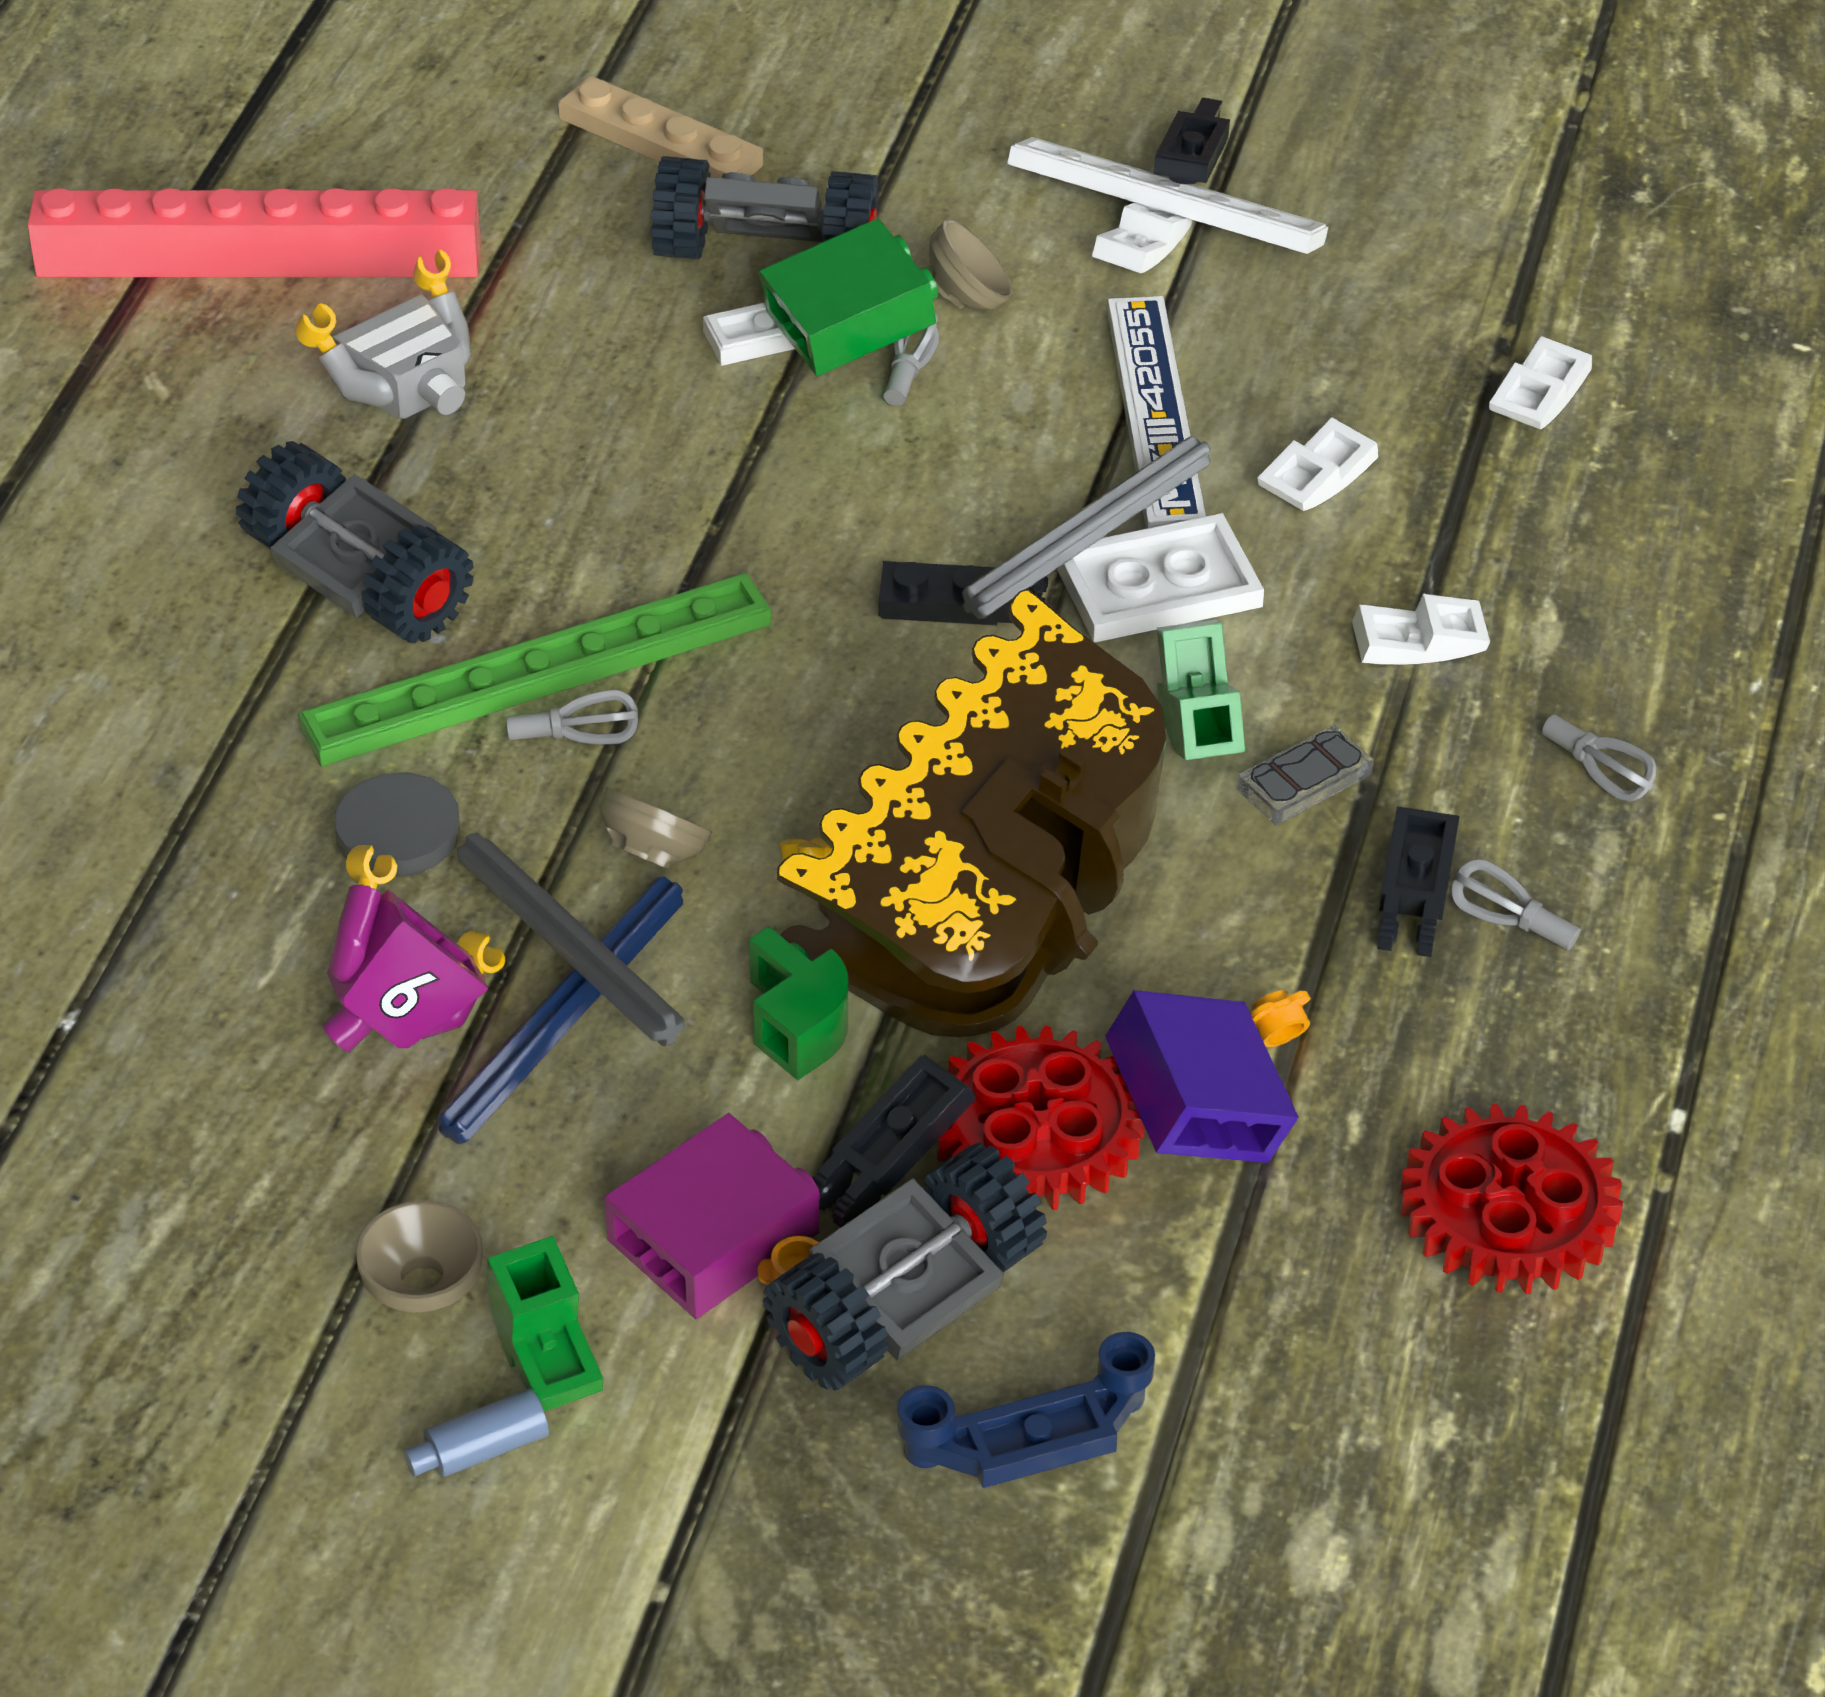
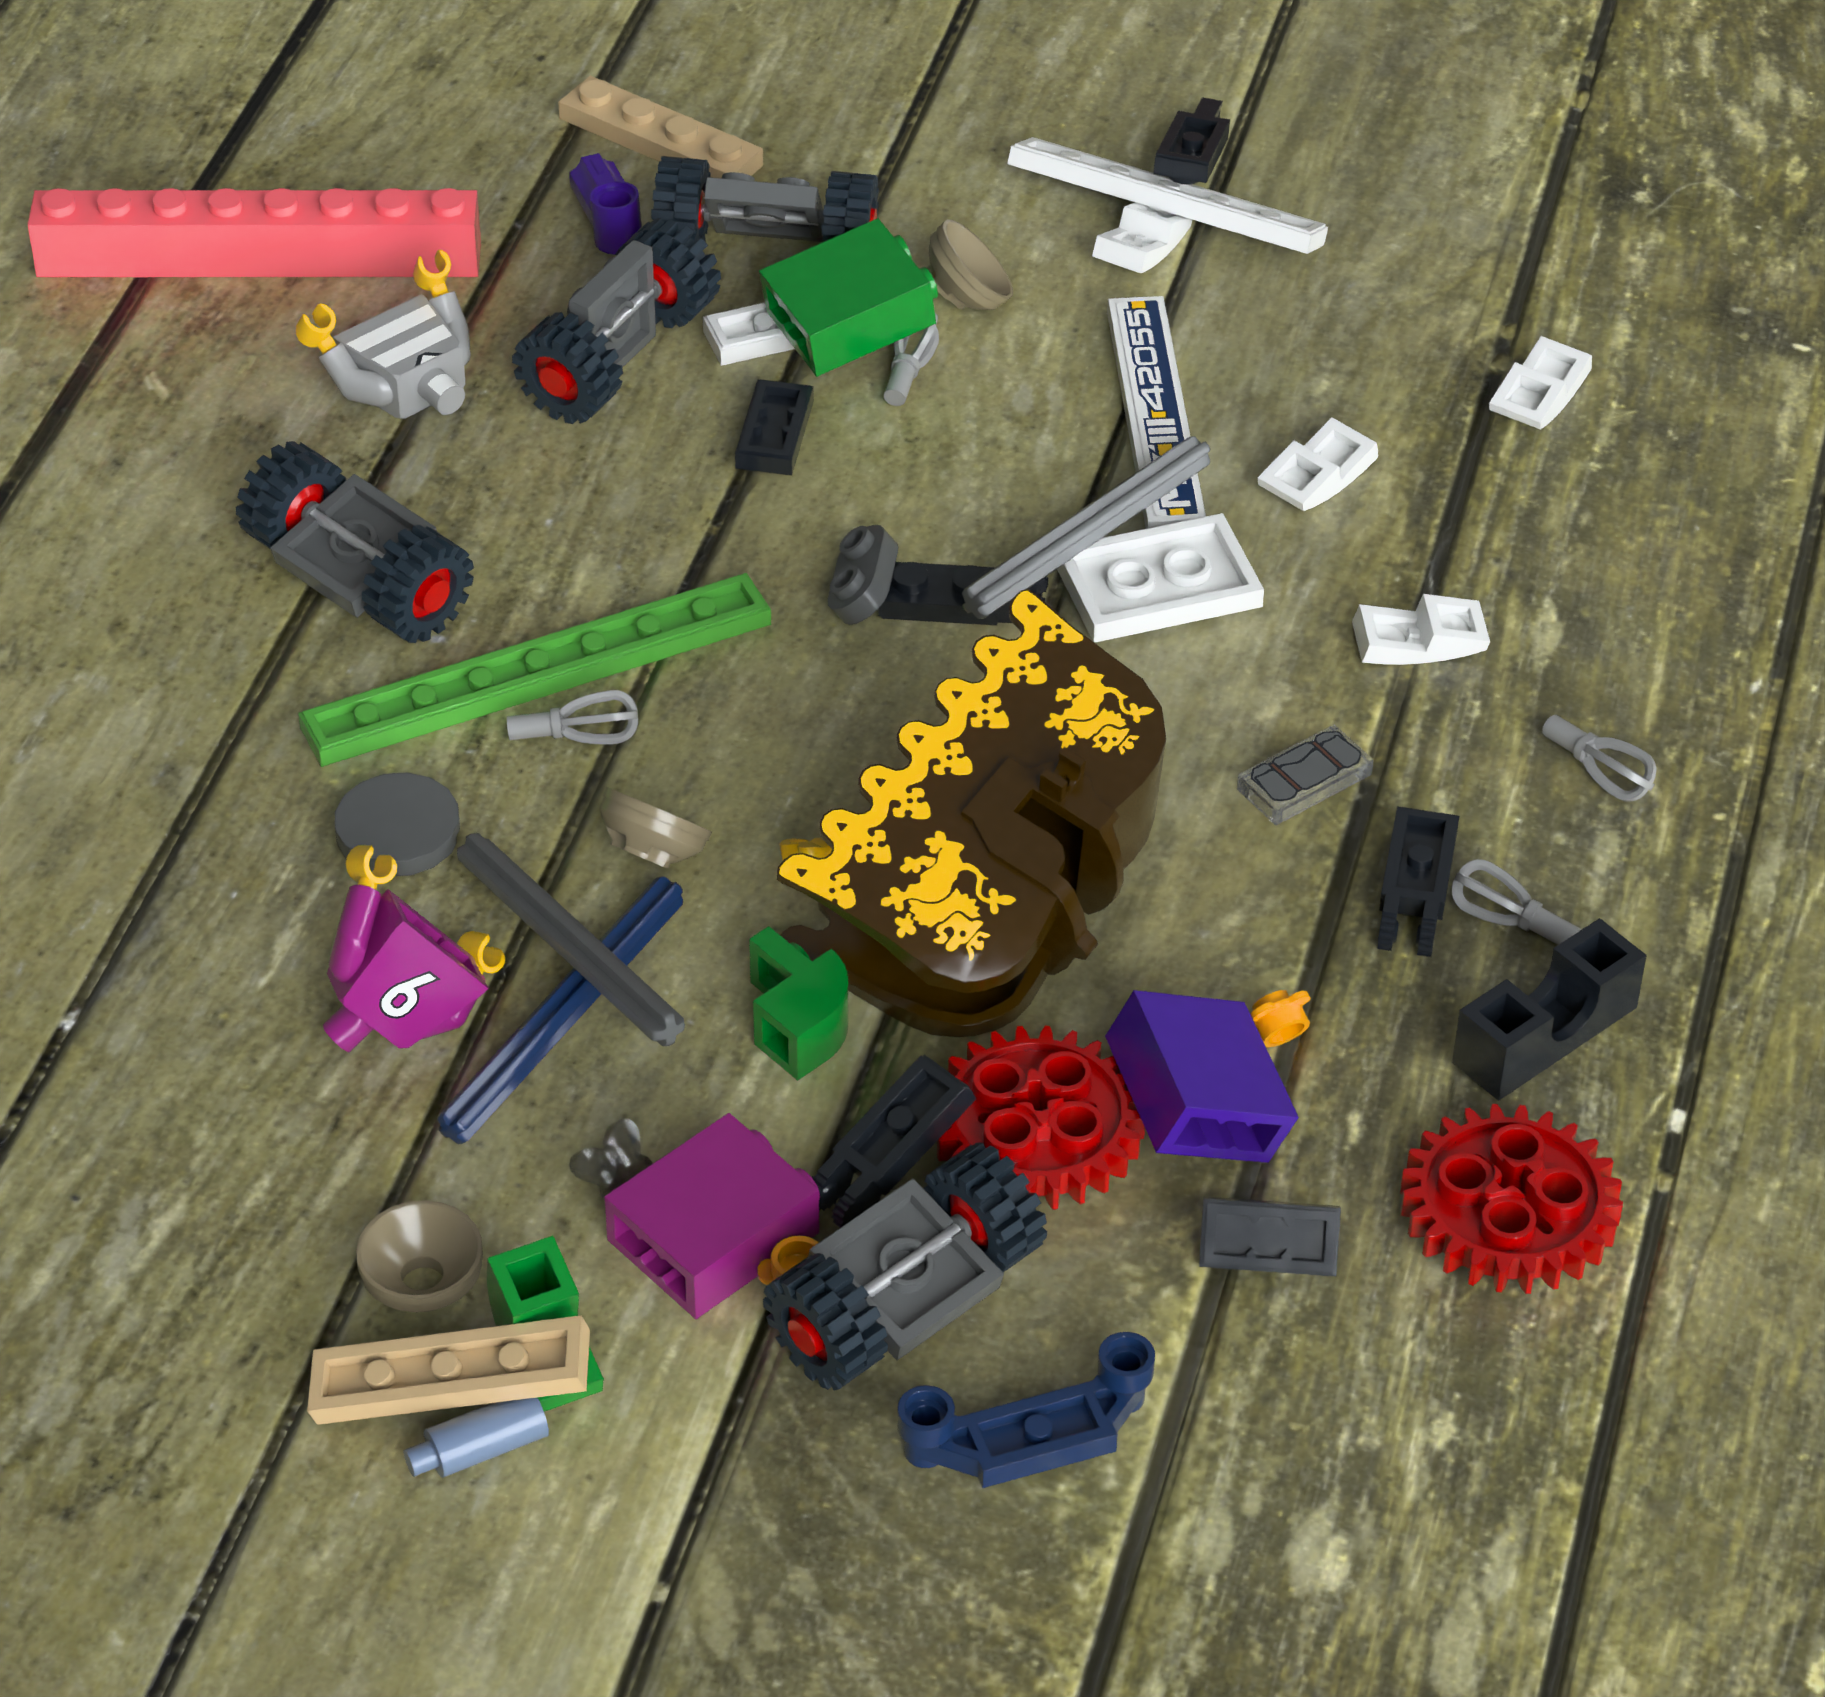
(449, 1370): none -> tan plate
(579, 357): none -> plate
(607, 201): none -> dark purple piece
(615, 1161): none -> clear smoke piece
(774, 427): none -> black plate
(862, 573): none -> dark grey plate
(1195, 696): brick -> none
(1269, 1236): none -> black plate
(1515, 1036): none -> black arch

